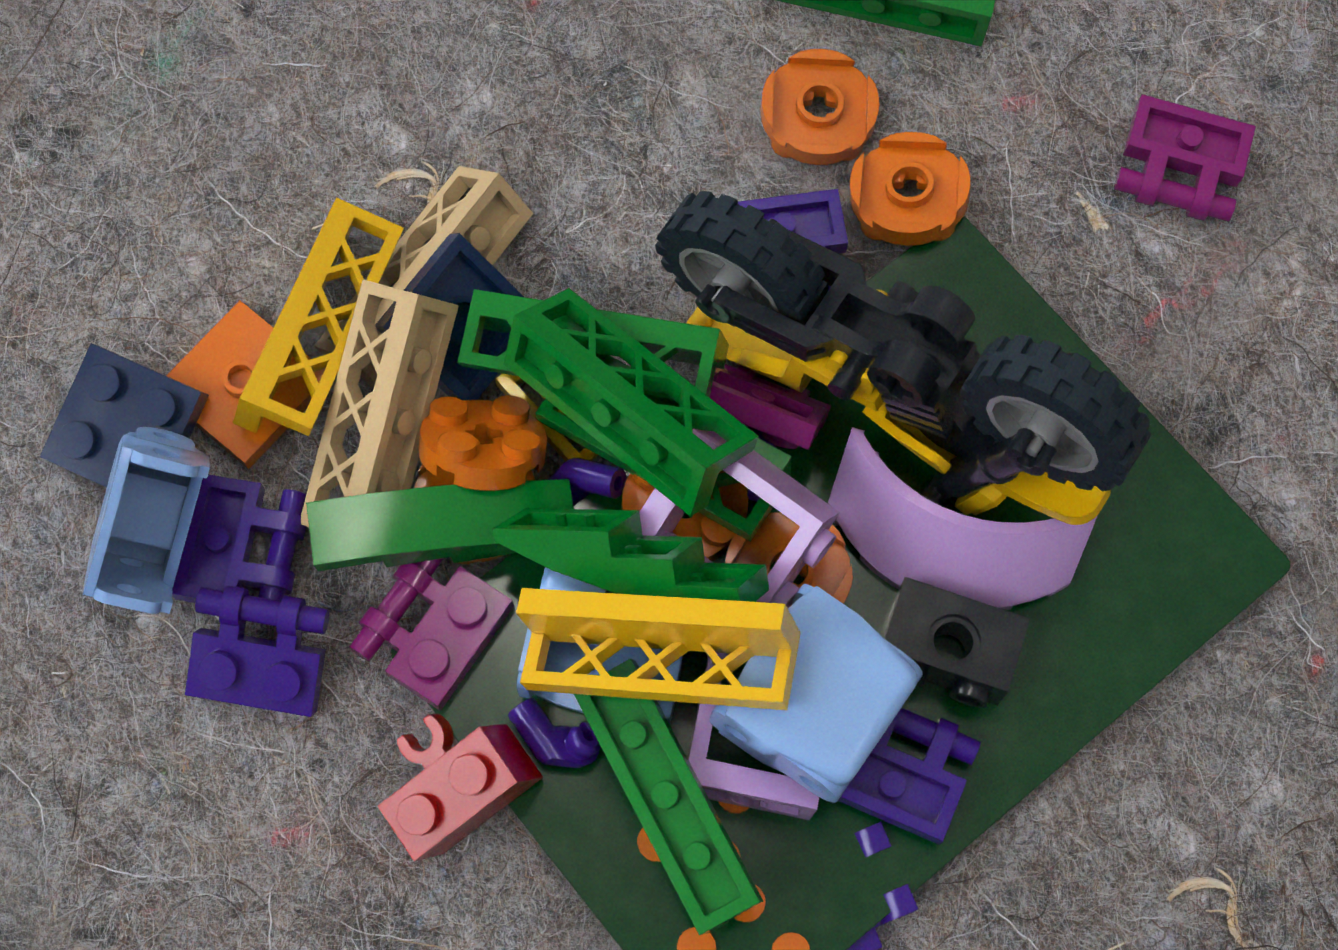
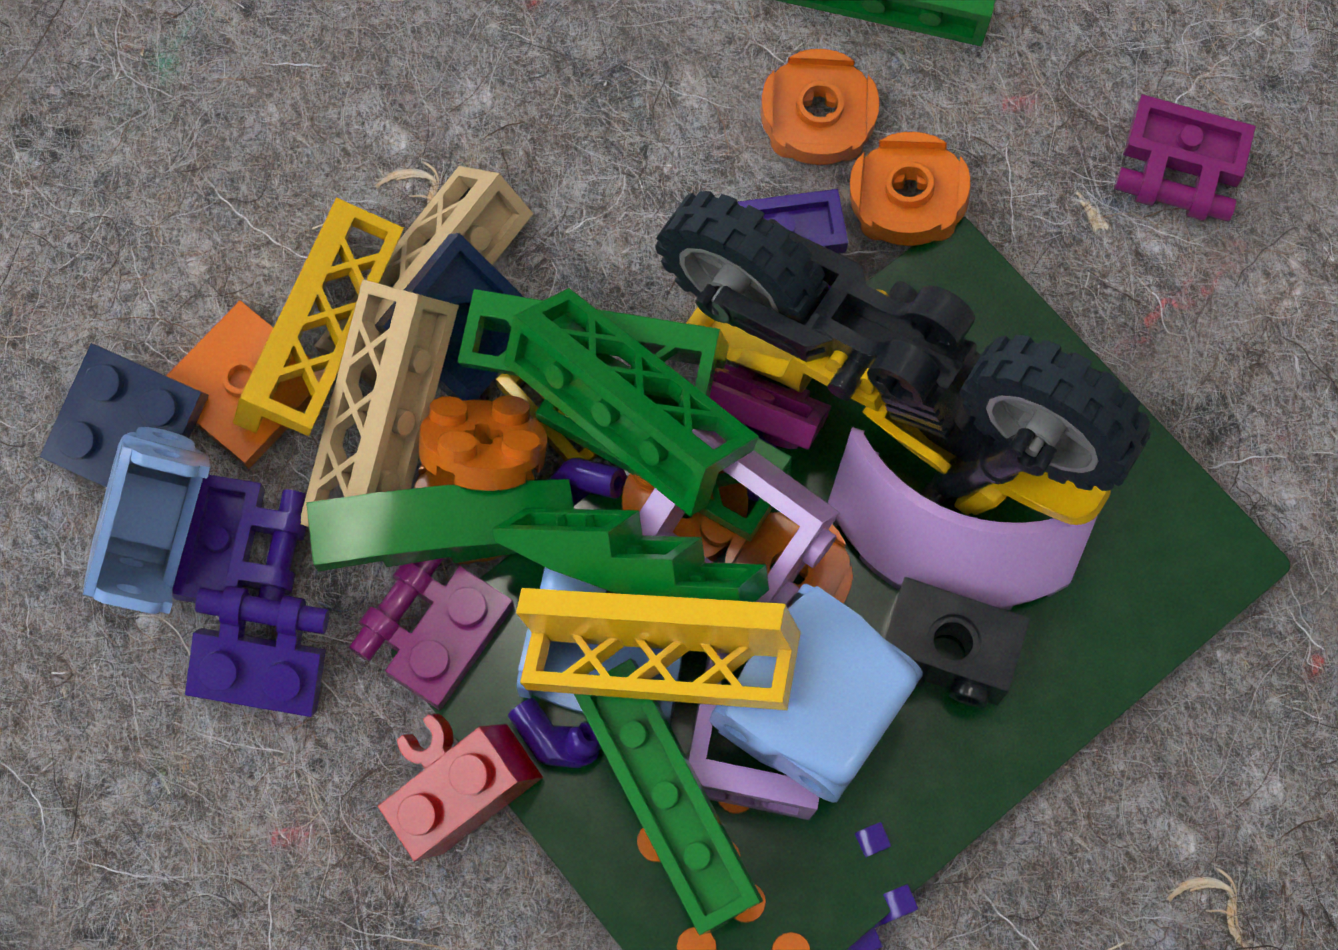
(909, 790): dark purple plate -> none

